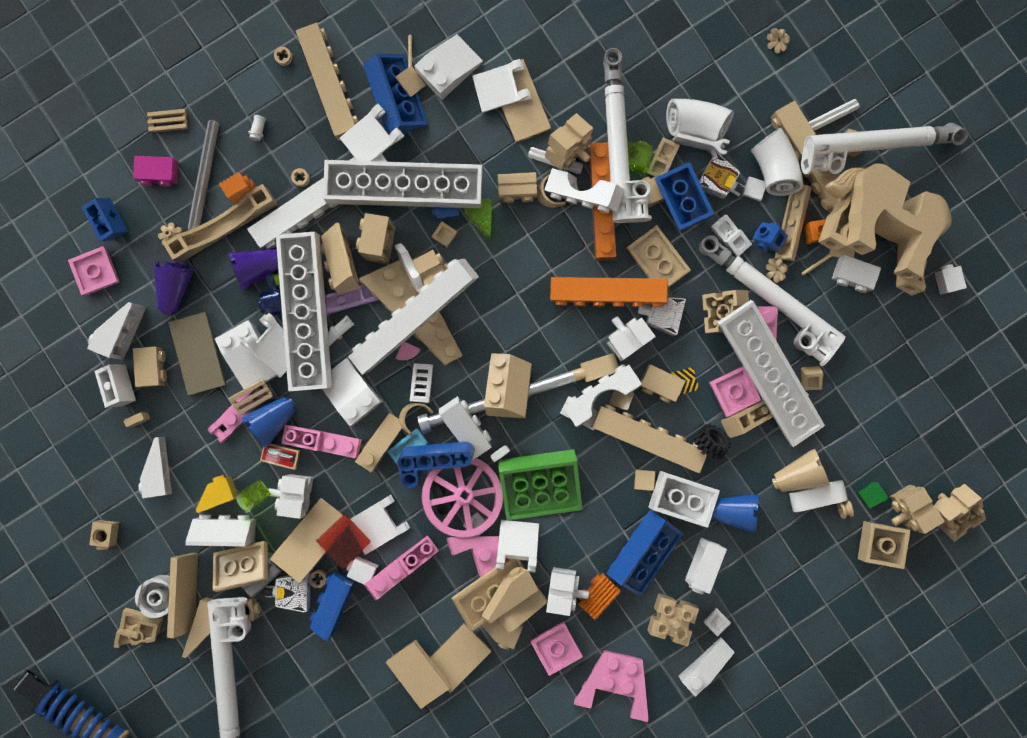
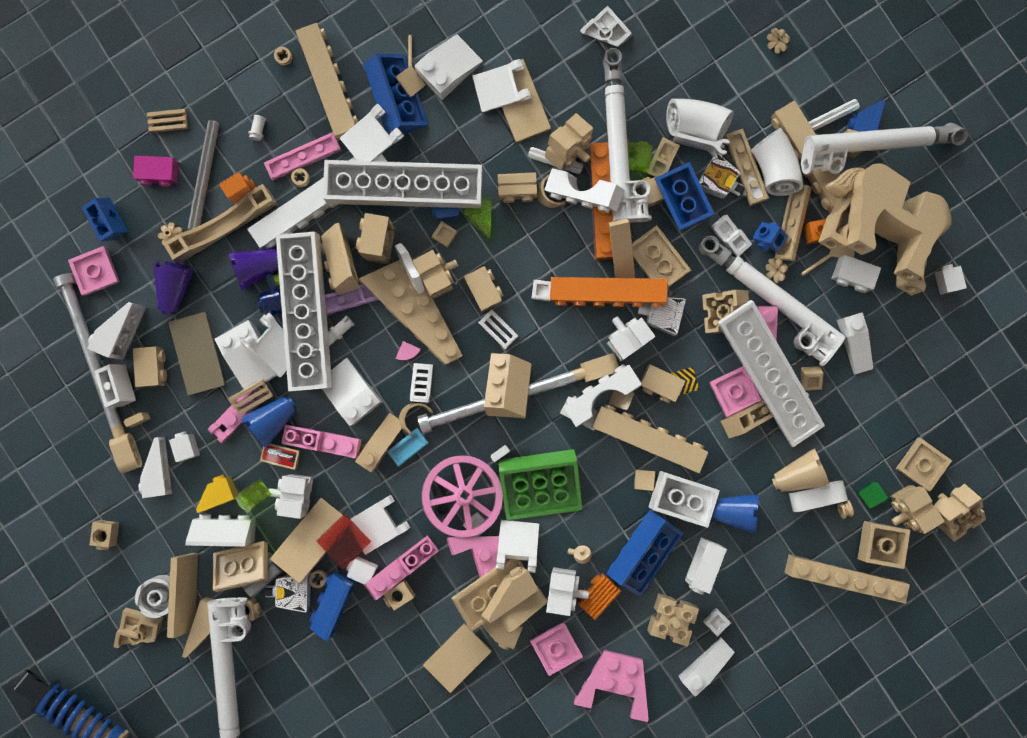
(122, 445): none -> flat silver piece
(184, 446): none -> white brick
(302, 156): none -> bright pink tile
(404, 587): none -> tan brick
(413, 316): white brick -> none
(418, 674): tan tile -> none
(459, 455): blue beam -> none
(465, 426): white brick -> none
(483, 288): none -> tan brick
(486, 317): none -> white tile
(541, 290): none -> white tile
(582, 554): none -> tan piece
(607, 28): none -> white slope
(622, 248): none -> tan tile
(712, 441): black tyre -> none
(746, 164): none -> tan tile
(847, 579): none -> tan arch
(856, 342): none -> white slope
(867, 119): none -> blue slope
(923, 464): none -> tan plate

